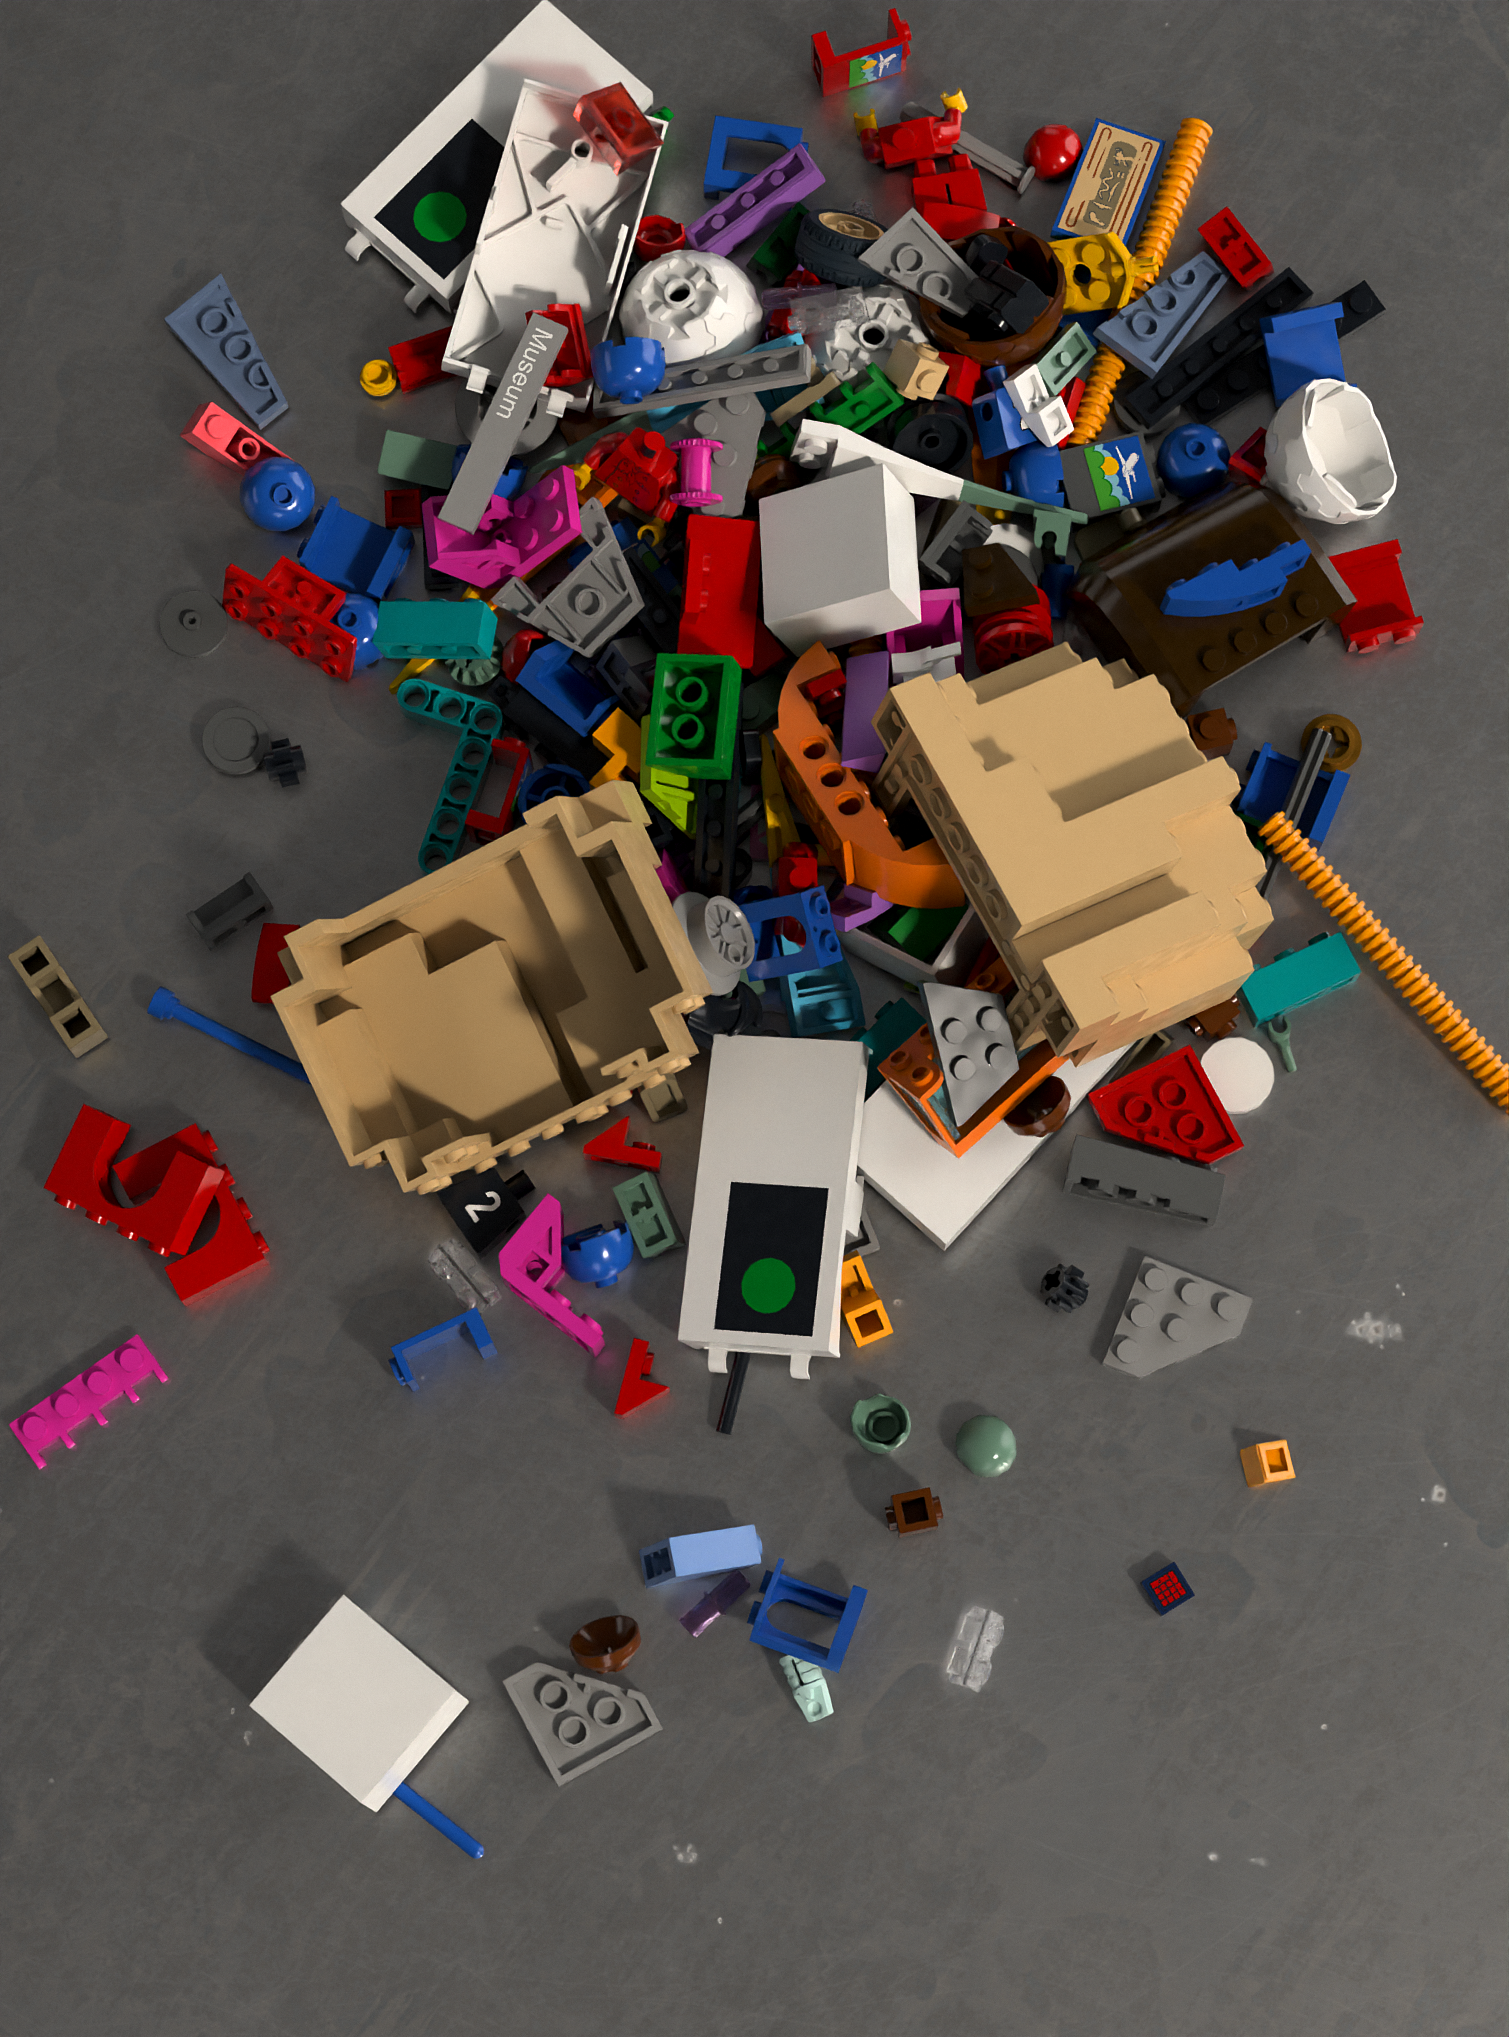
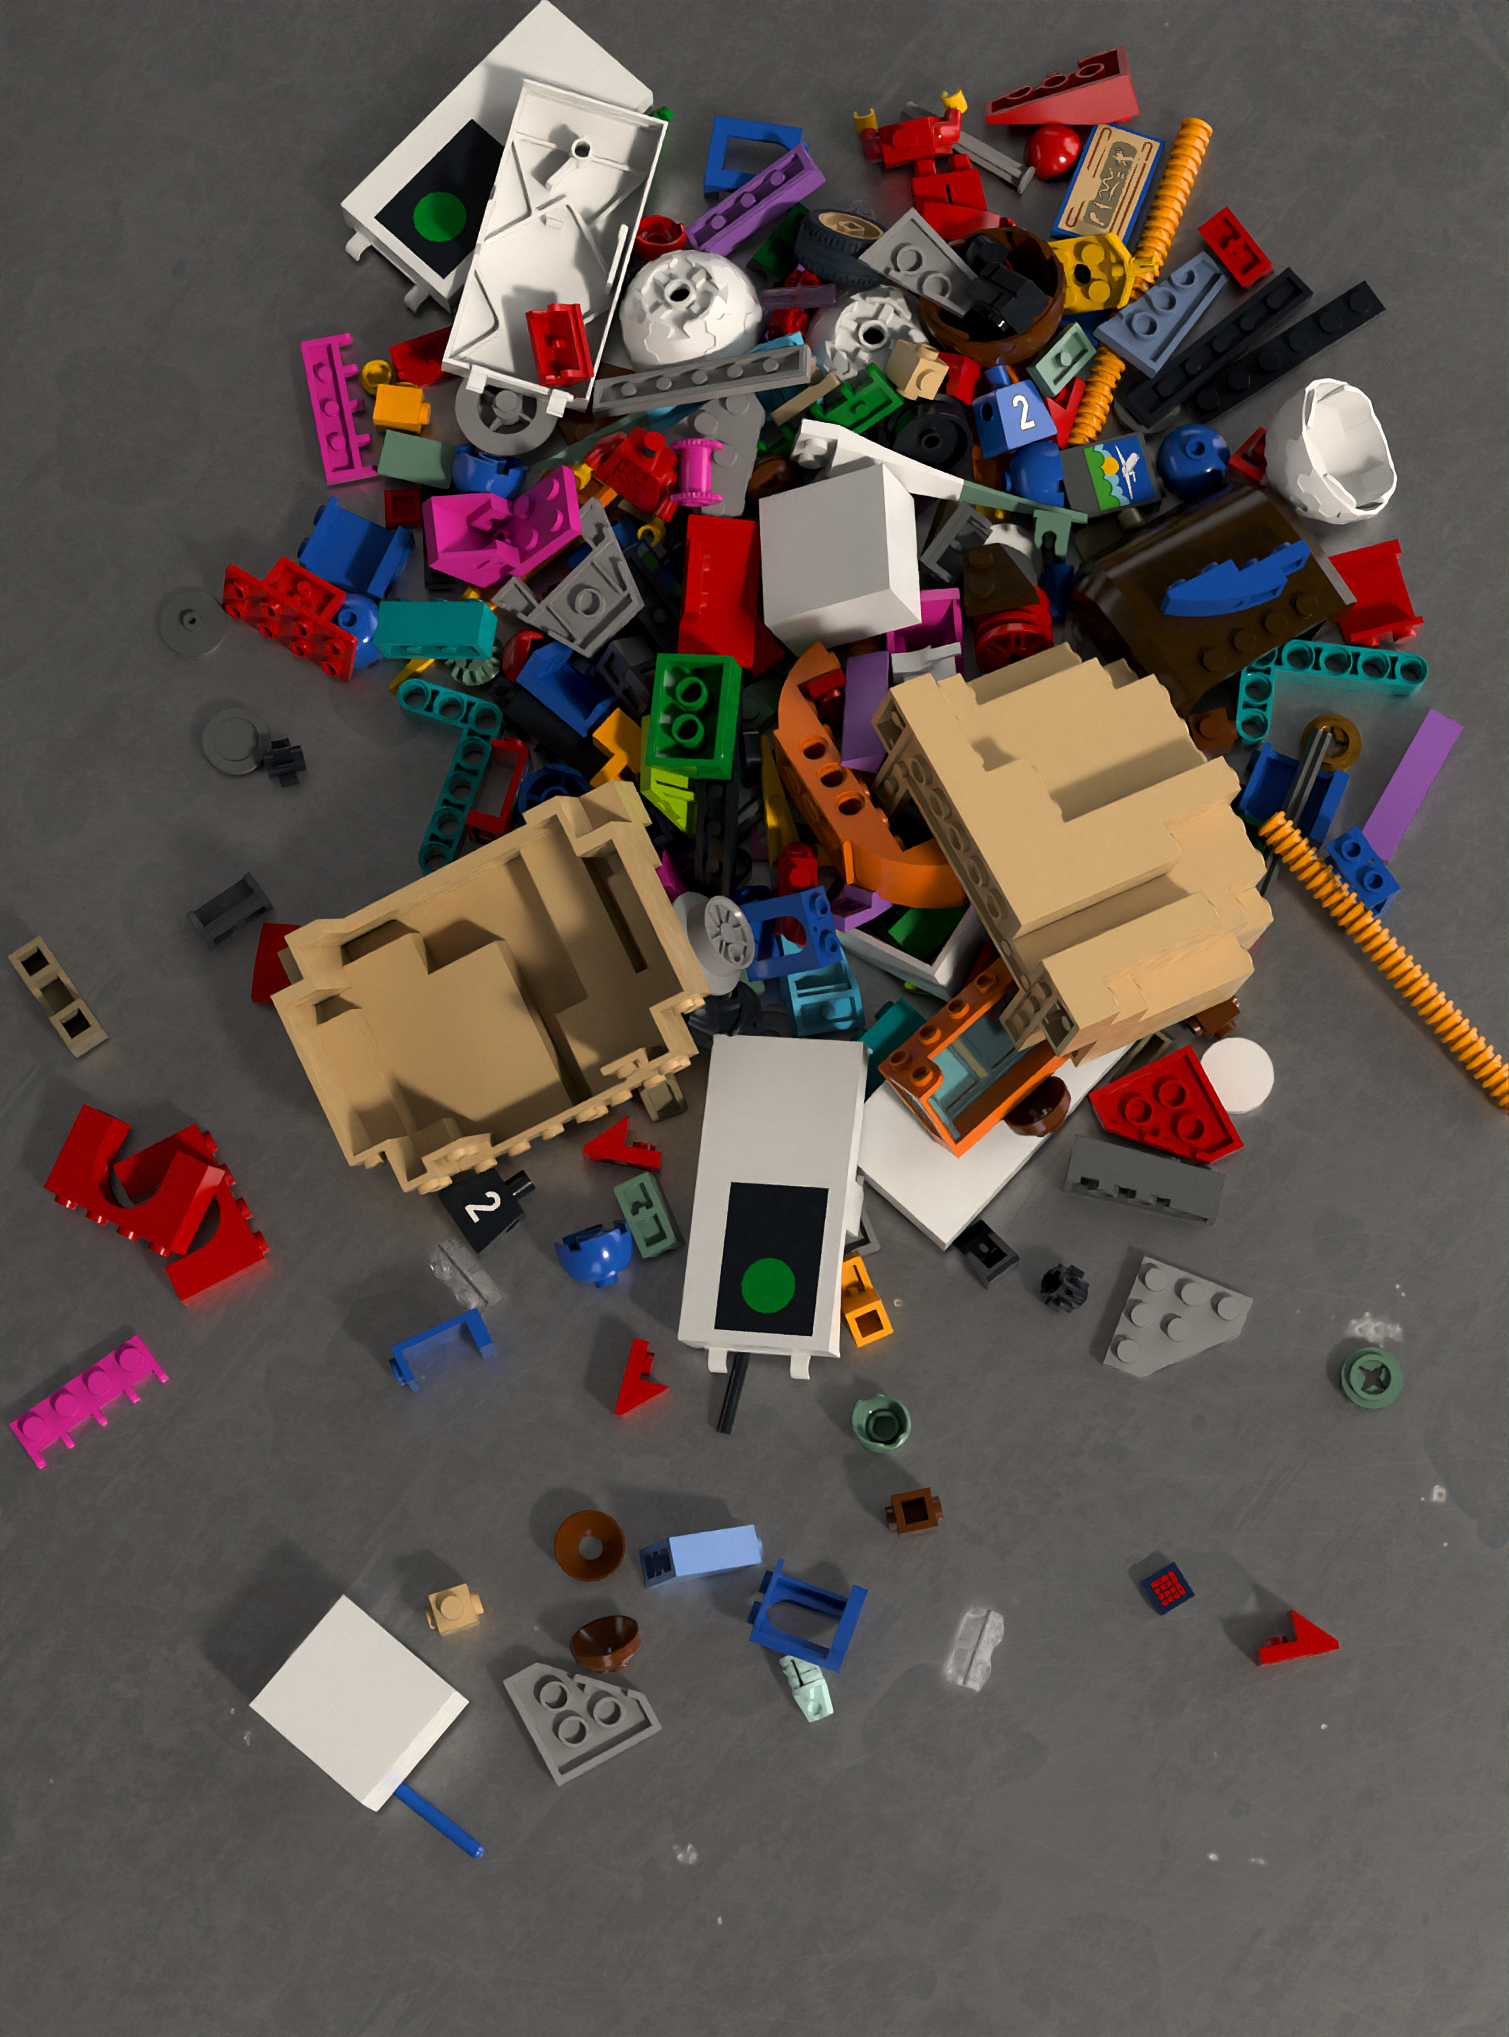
(166, 1005): blue piece -> none
(225, 346): sand blue wing -> none
(226, 439): coral slope -> none
(277, 494): blue cylinder -> none
(334, 409): none -> dark pink hinge
(401, 408): none -> light orange brick
(454, 1609): none -> tan brick
(503, 423): light grey tile -> none
(539, 1246): dark pink bracket -> none
(584, 1525): none -> reddish brown piece
(617, 127): clear red slope -> none
(628, 369): blue cylinder -> none
(715, 1603): clear purple axle -> none
(828, 311): clear hinge -> none
(863, 64): red panel -> none
(969, 1044): wing -> none
(986, 1254): none -> black slope
(986, 1445): sand green hair -> none
(1042, 413): white slope -> none
(1090, 95): none -> red wedge
(1267, 1463): light orange slope -> none
(1283, 1043): sand green hand -> none
(1298, 978): teal brick -> none
(1302, 348): blue panel -> none
(1307, 1641): none -> red slope
(1316, 674): none -> teal beam
(1372, 882): none -> blue panel
(1390, 1377): none -> sand green gear
(1410, 782): none -> medium lavender slope

